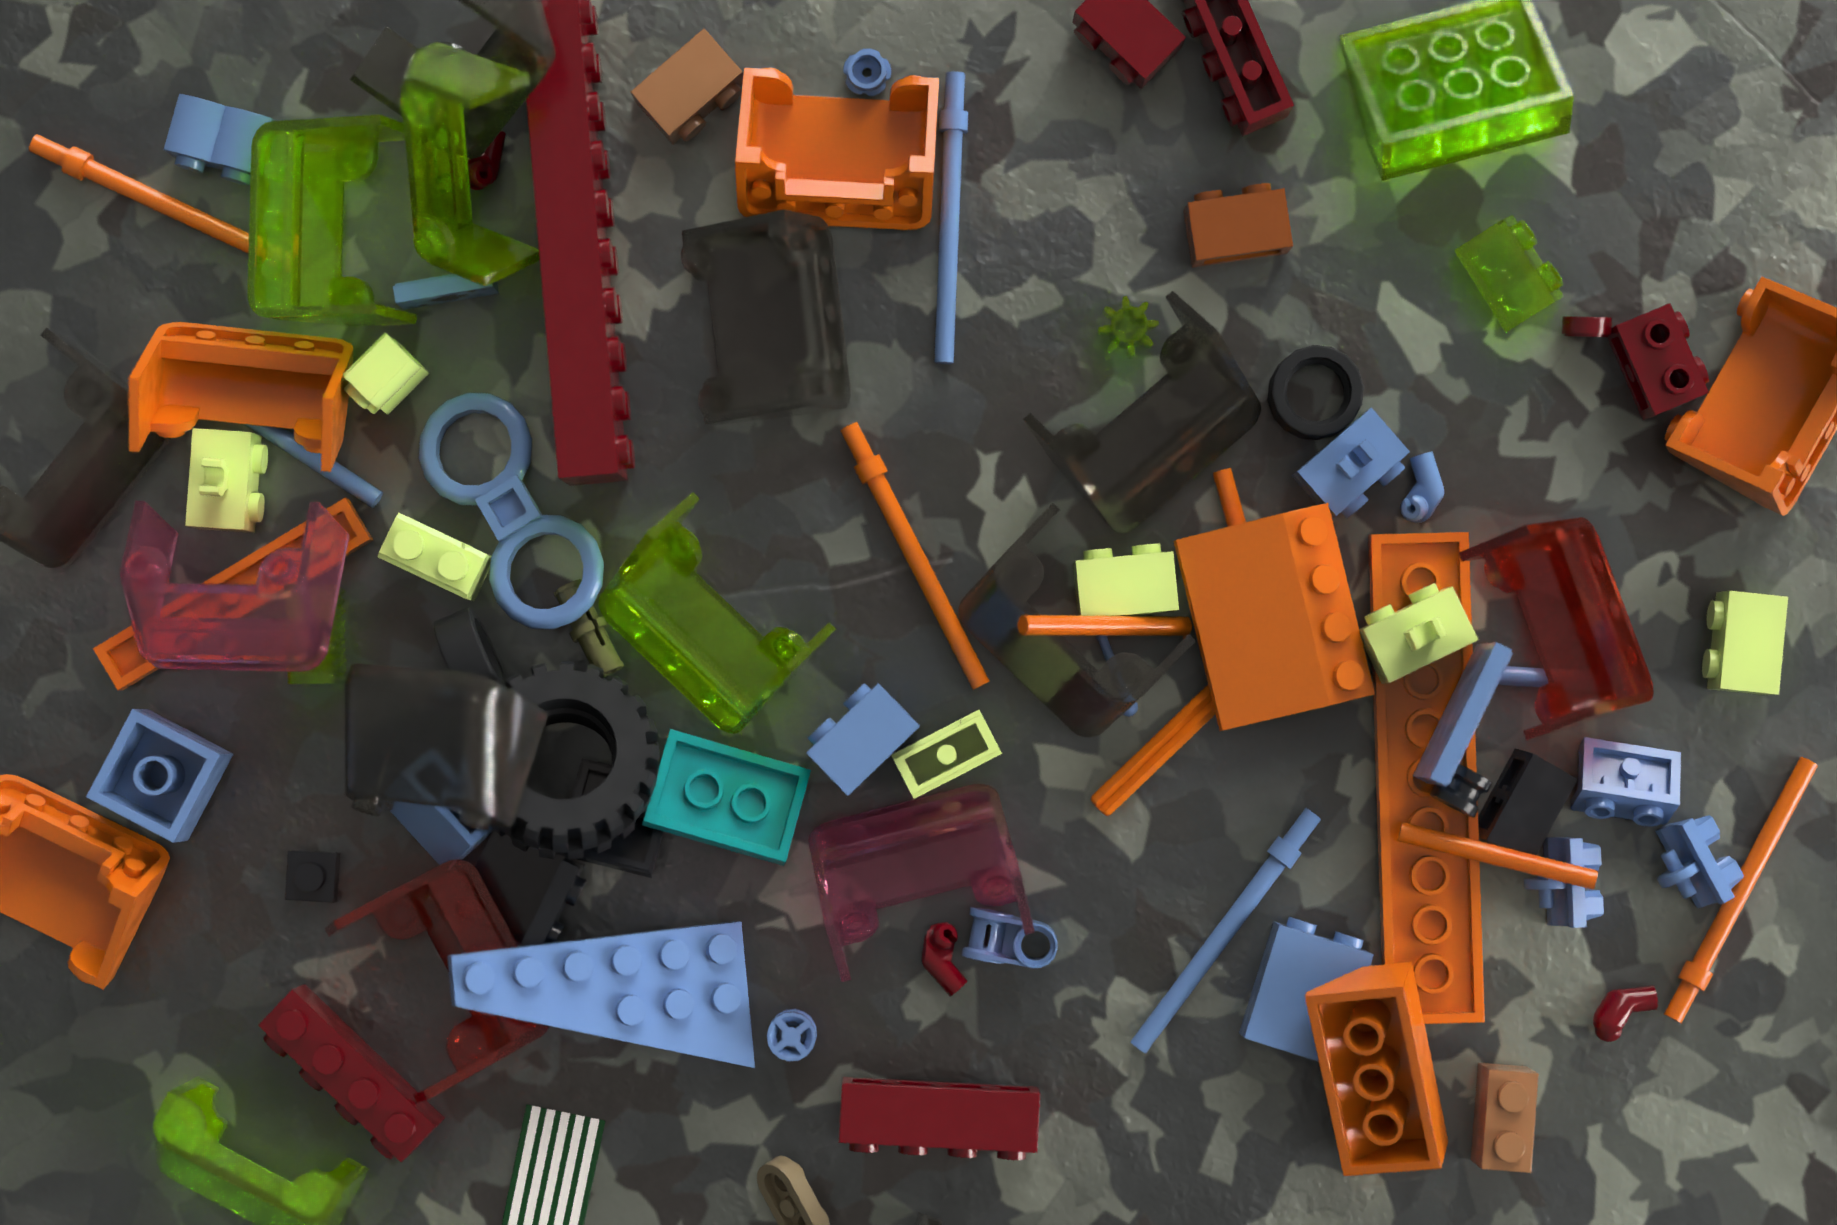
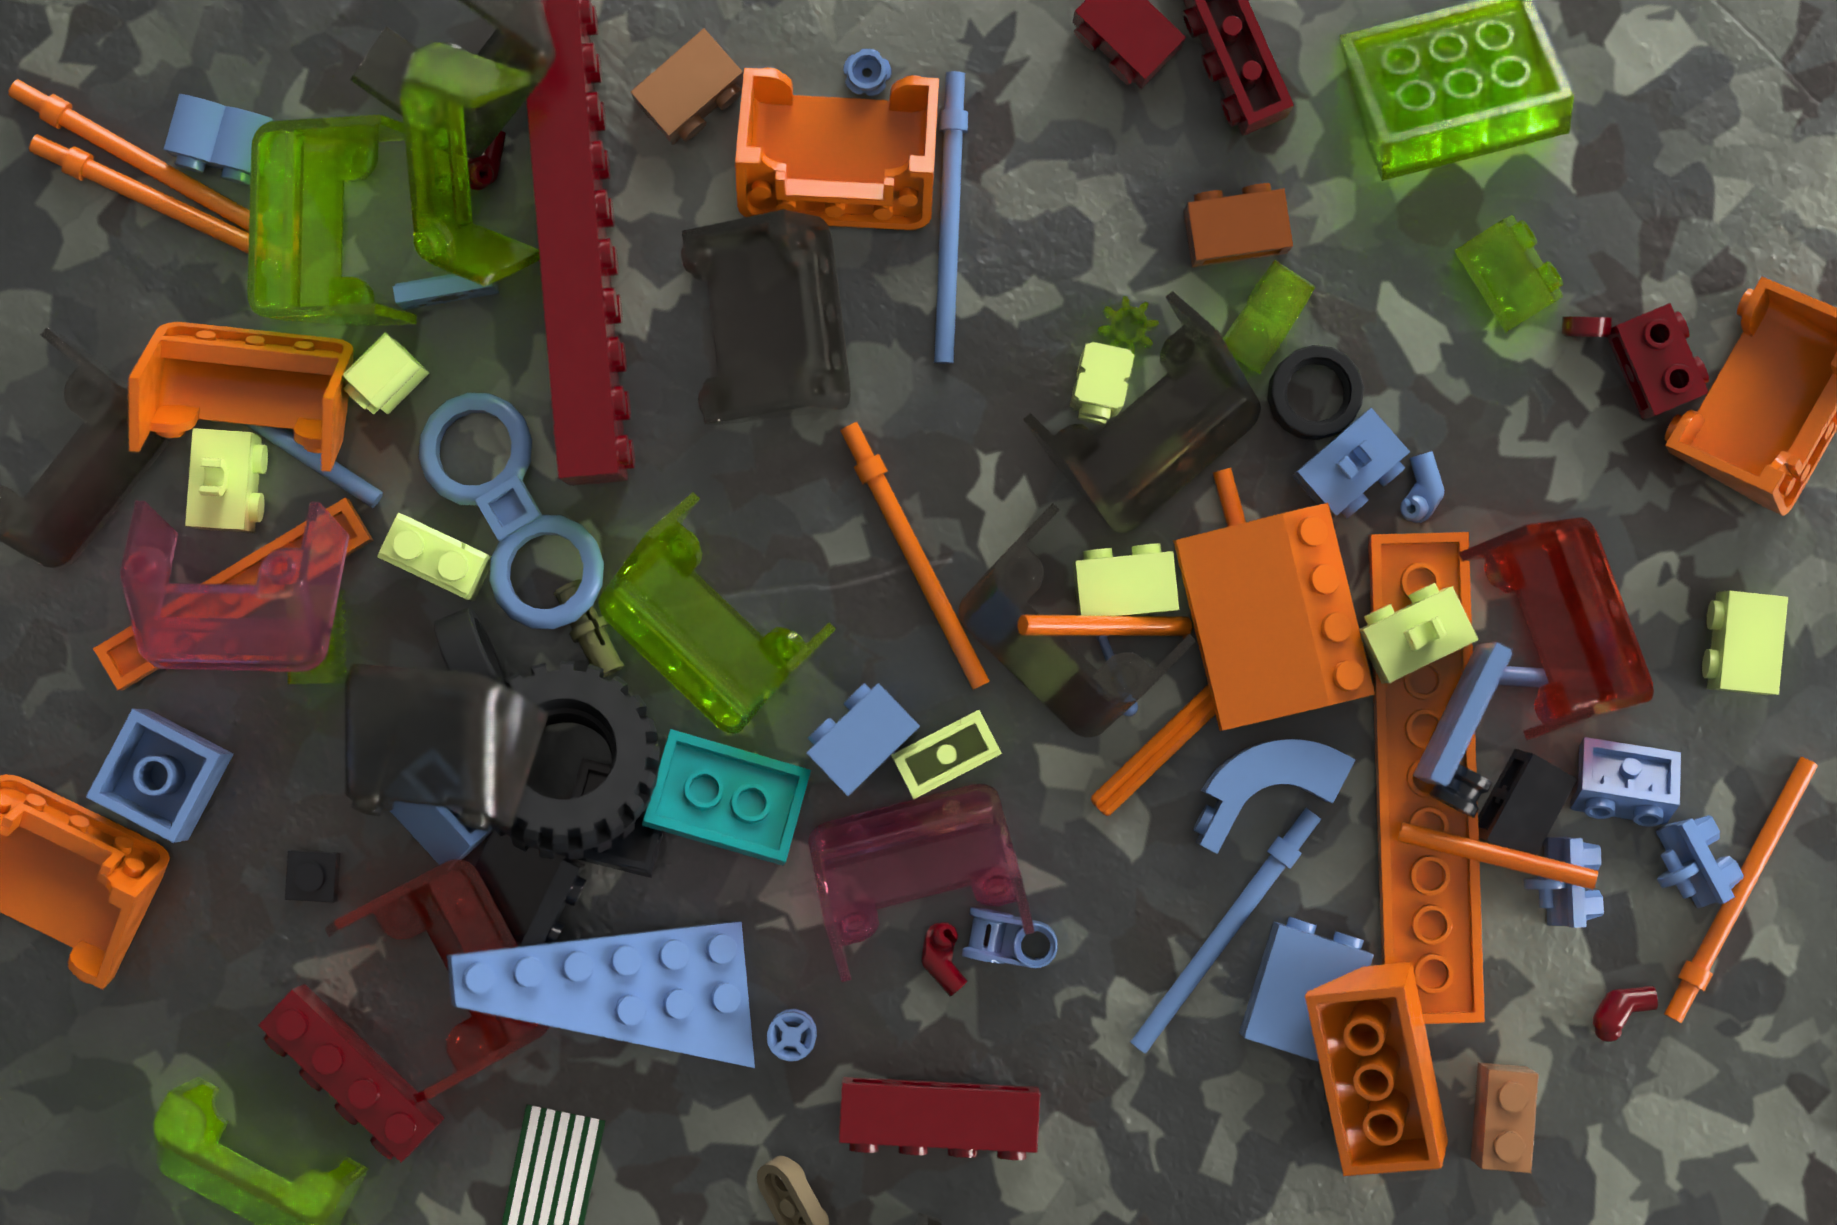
(59, 114): none -> orange bar
(1101, 382): none -> yellowish green brick
(1268, 316): none -> clear neon green slope
(1268, 763): none -> medium blue arch

